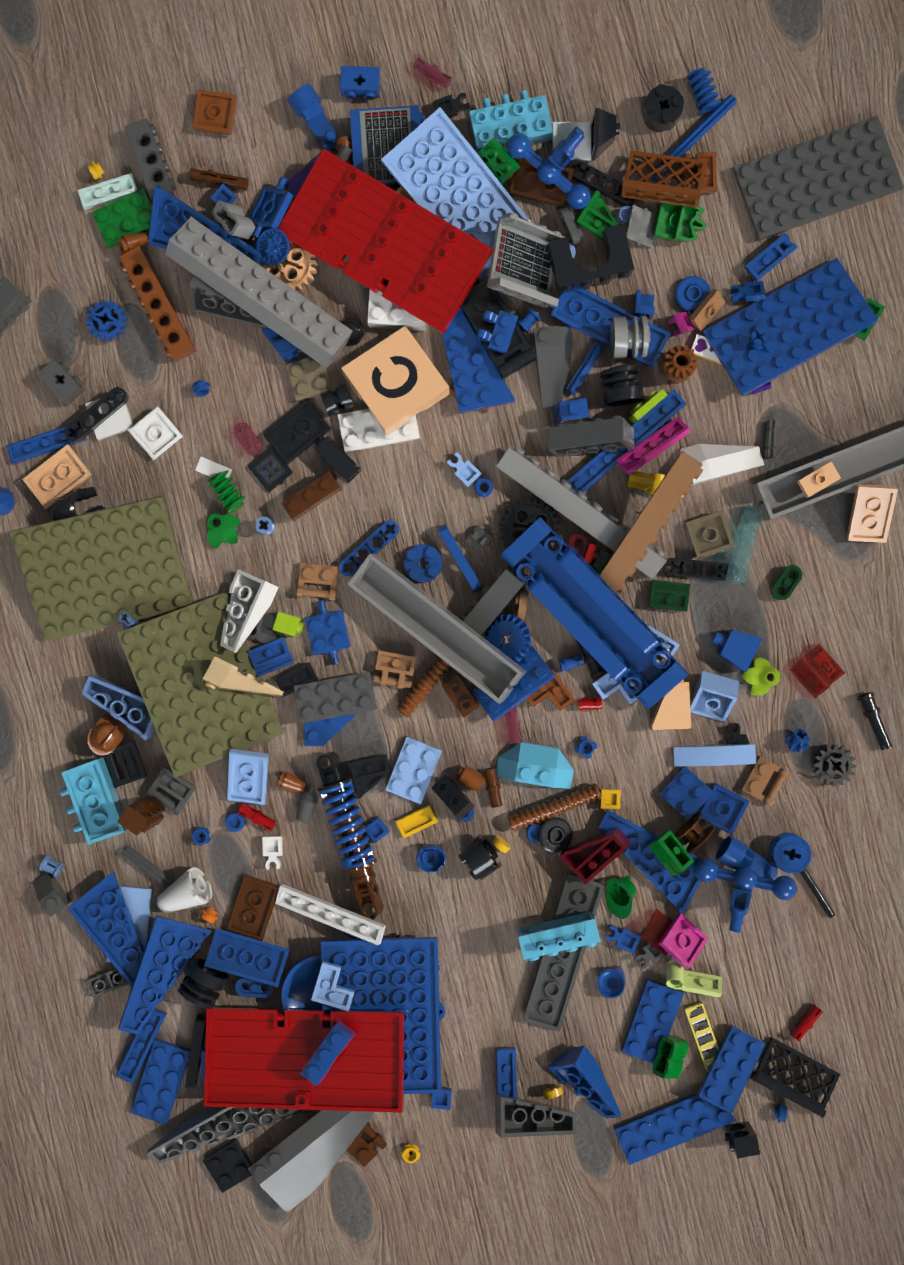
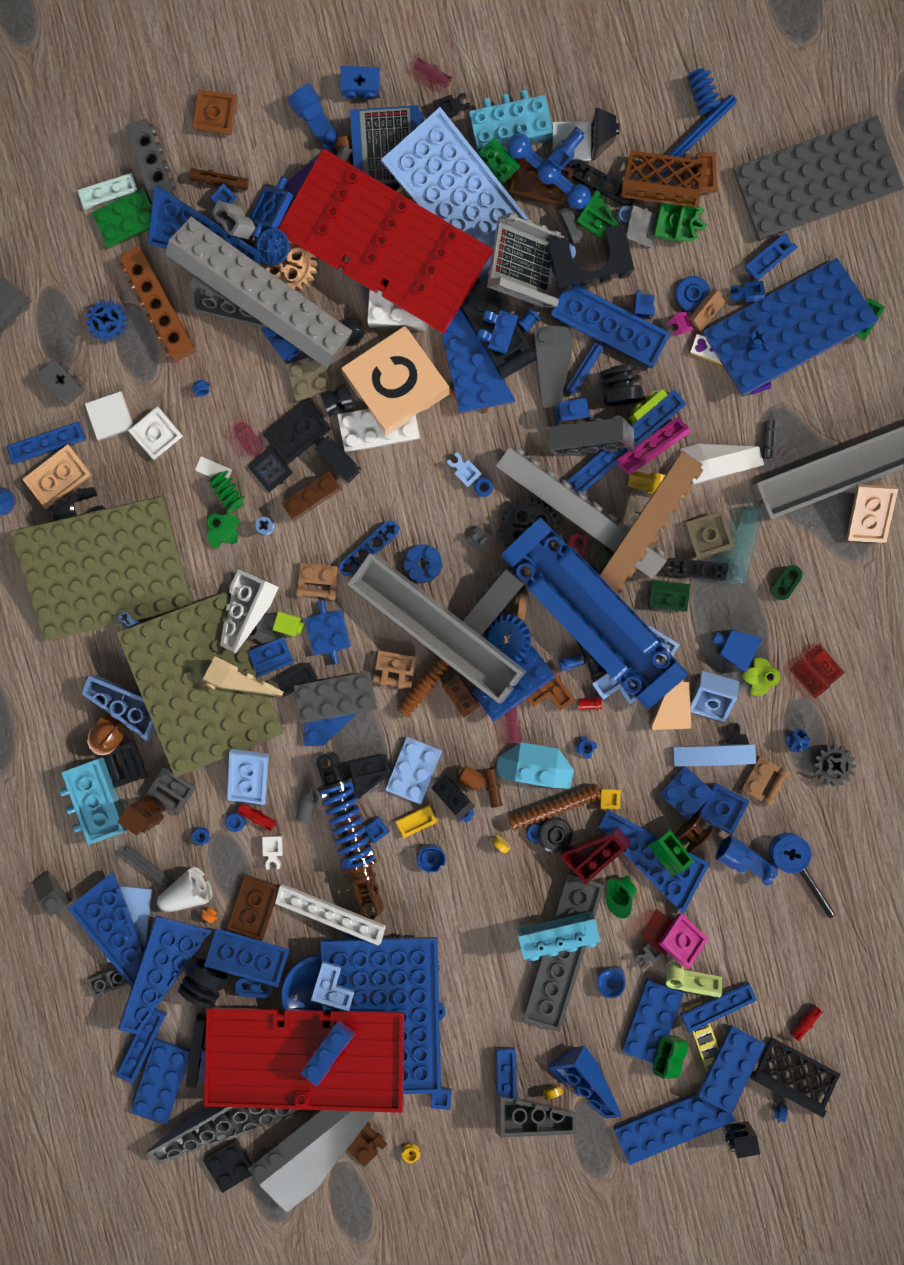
(56, 871): medium blue bush -> none
(95, 170): yellow plate -> none
(95, 413): black beam -> none
(130, 241): dark orange cone -> none
(290, 782): dark orange cone -> none
(459, 558): blue beam -> none
(479, 857): black brick -> none
(591, 553): red plate -> none
(625, 939): blue plate -> none
(629, 337): light grey wheel -> none
(662, 97): black brick -> none
(672, 371): dark orange gear -> none
(718, 1007): none -> blue tile
(744, 882): blue connector -> none
(818, 479): light nougat plate -> none
(872, 712): black pin -> none

